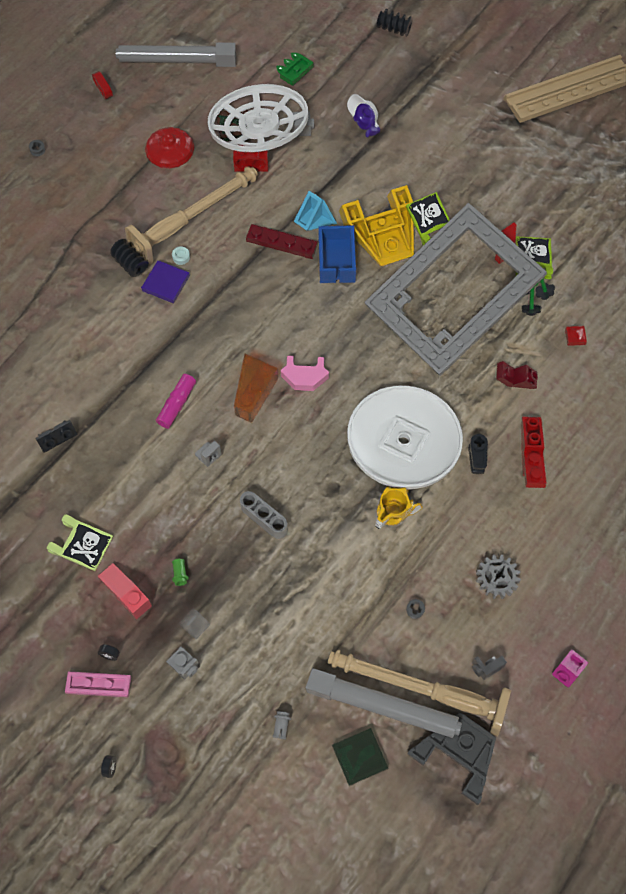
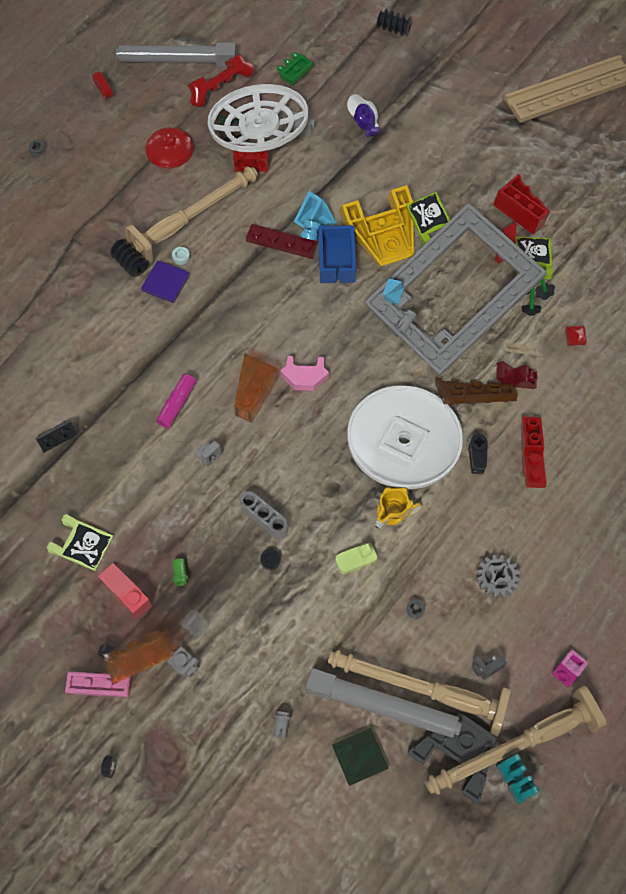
(139, 655): none -> clear orange wedge
(200, 86): none -> red plate
(270, 559): none -> black tile
(310, 230): none -> medium azure wheel
(356, 558): none -> yellowish green piece
(393, 291): none -> medium azure slope
(406, 320): none -> light grey pin
(474, 392): none -> reddish brown wing
(521, 205): none -> red wedge
(523, 787): none -> teal legs
(584, 711): none -> tan piece

